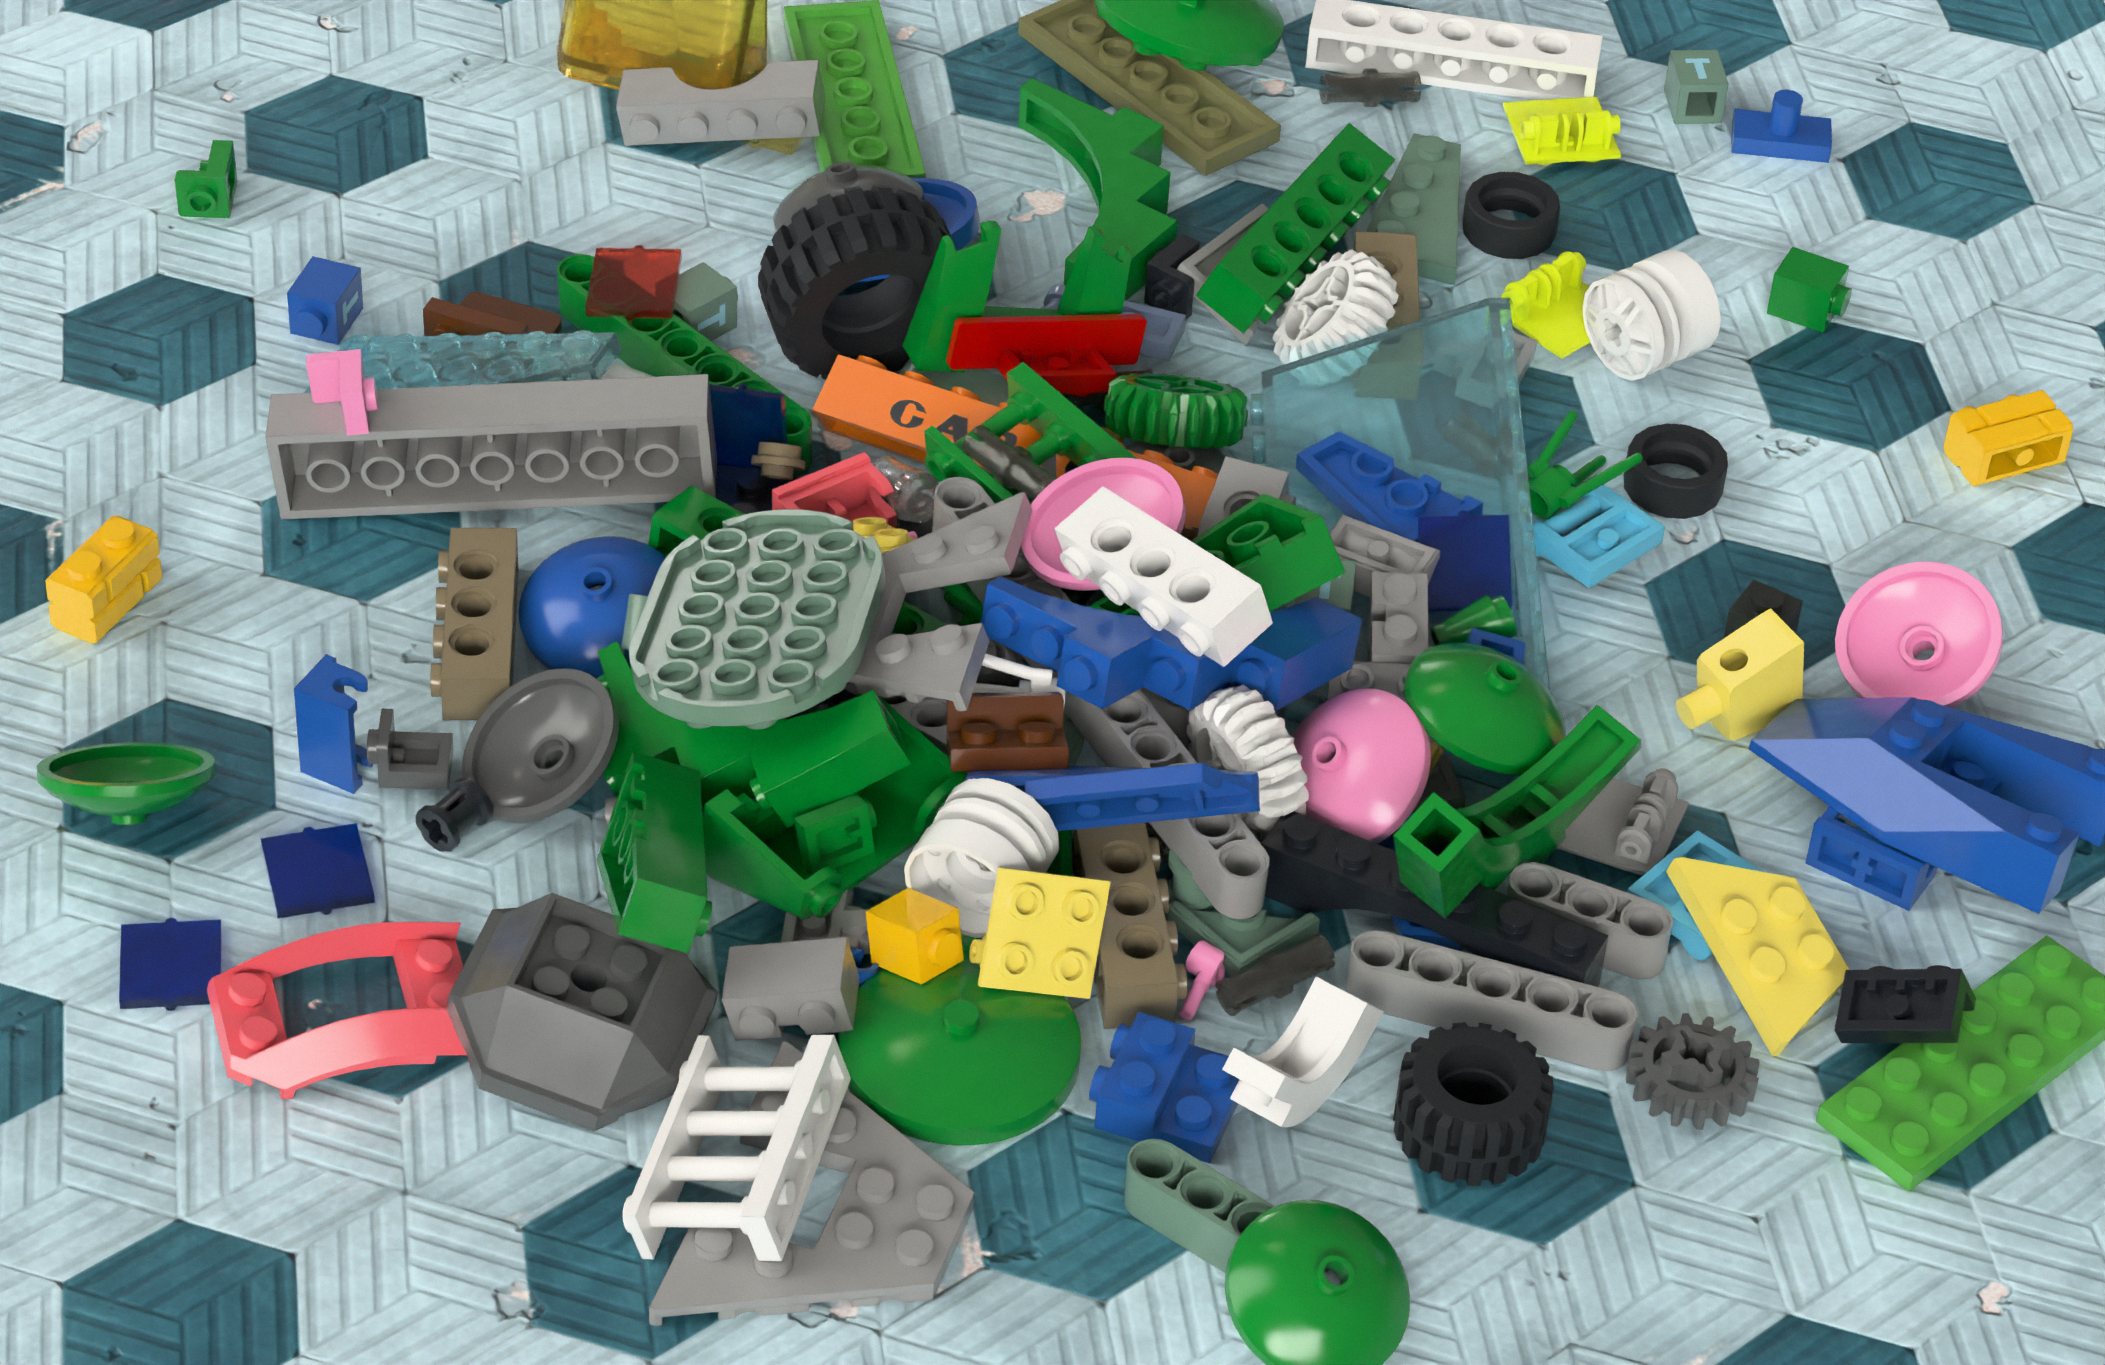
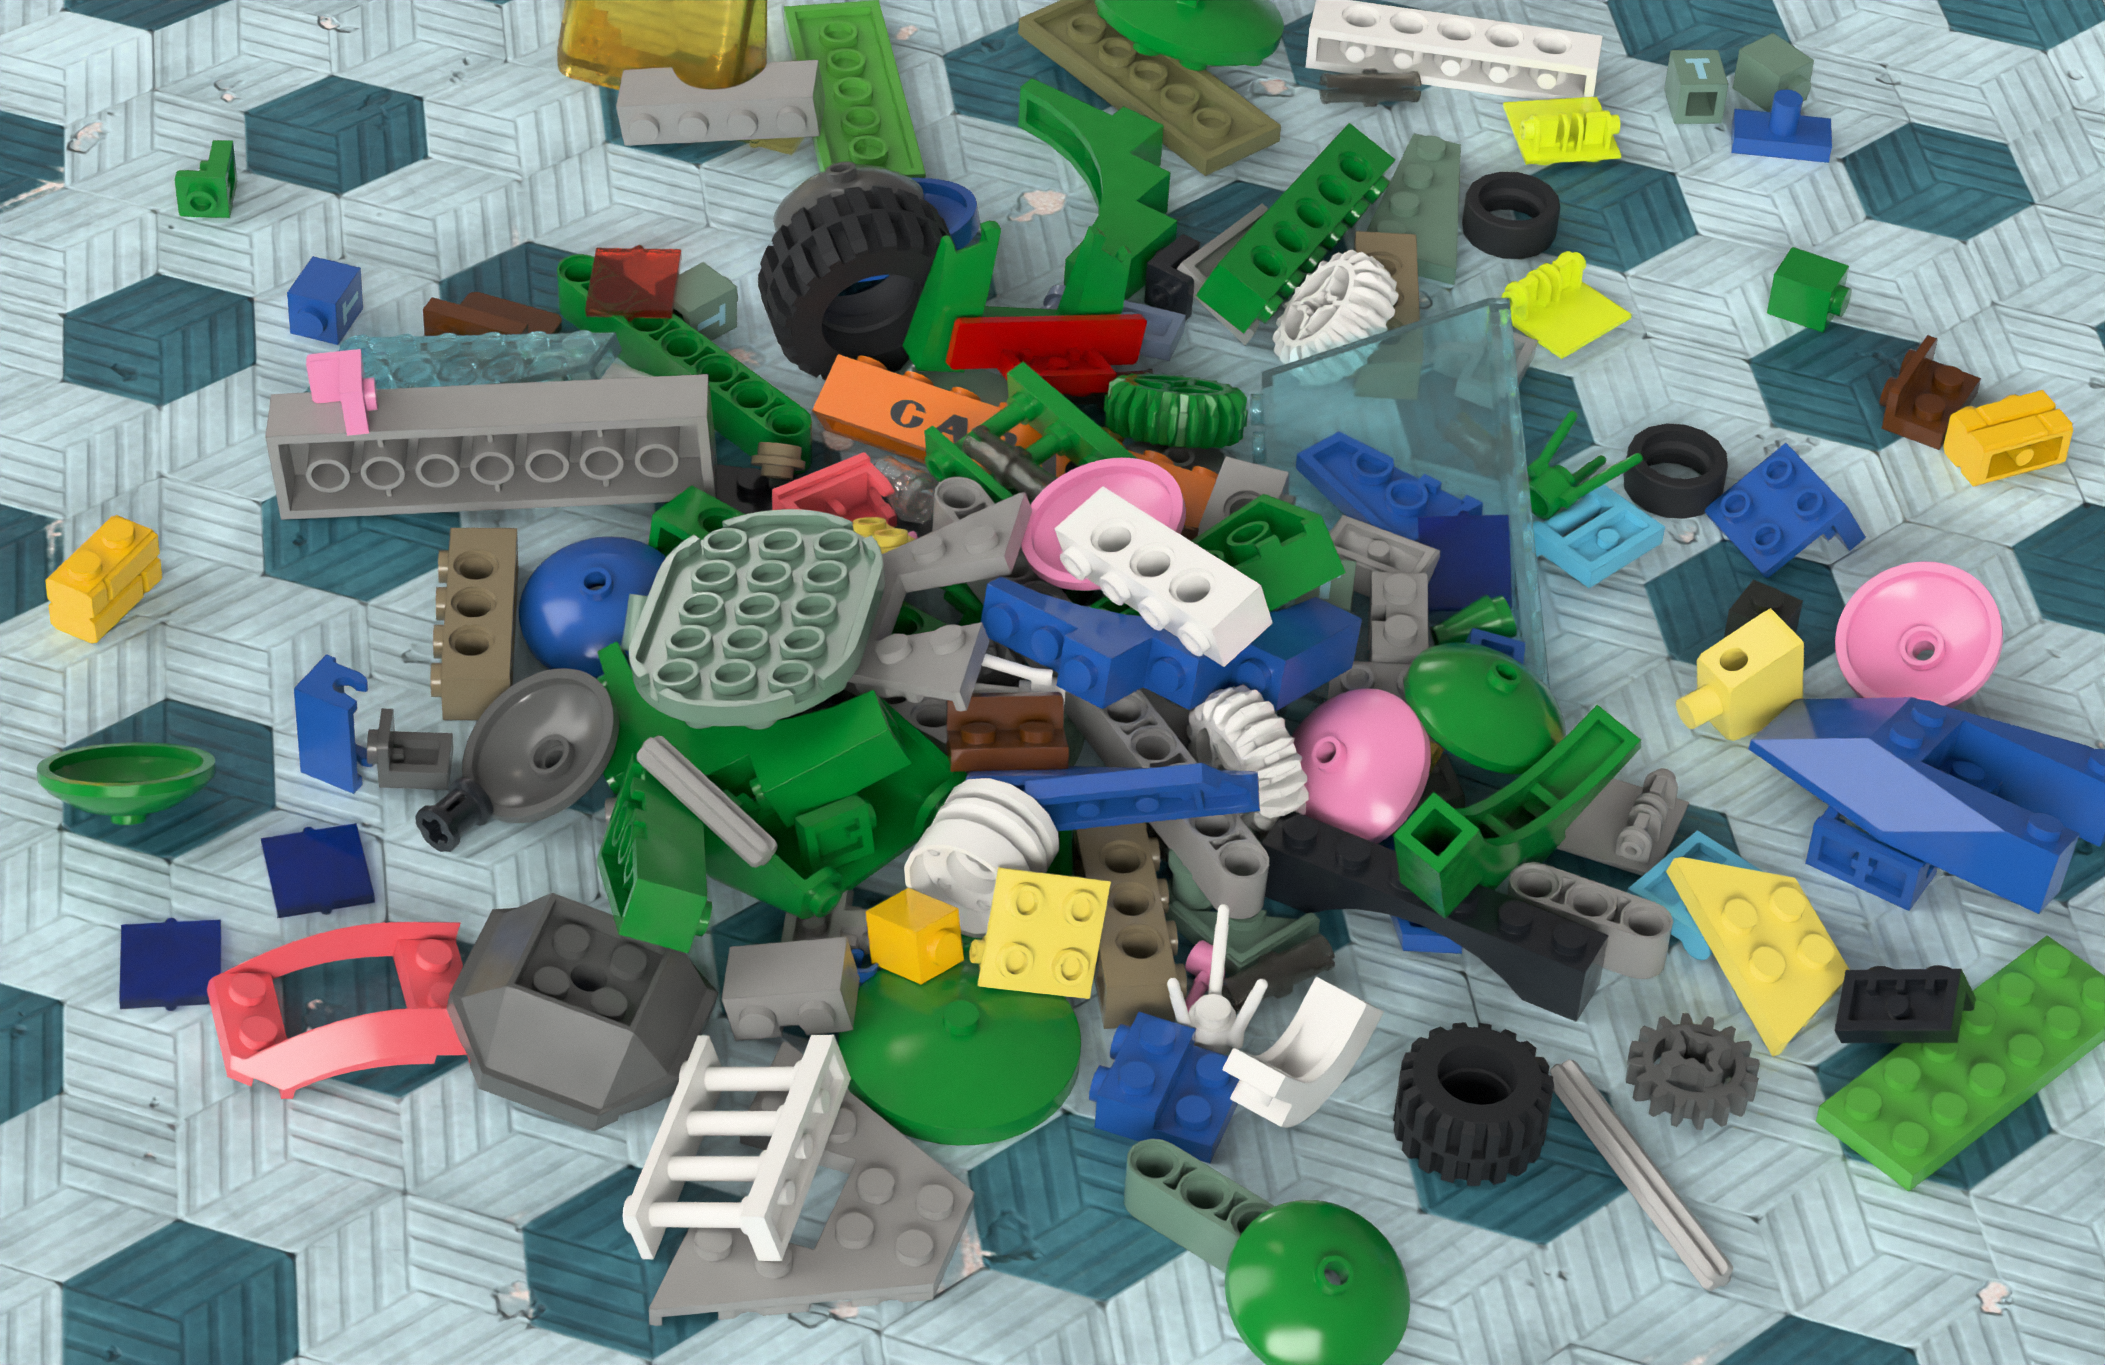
(707, 801): none -> light grey axle
(745, 419): clear blue piece -> none
(1212, 1014): none -> white plant
(1453, 986): light grey beam -> none
(1641, 1176): none -> light grey axle
(1651, 314): white wheel -> none
(1770, 67): none -> sand green brick
(1781, 512): none -> blue bracket
(1925, 396): none -> reddish brown bracket

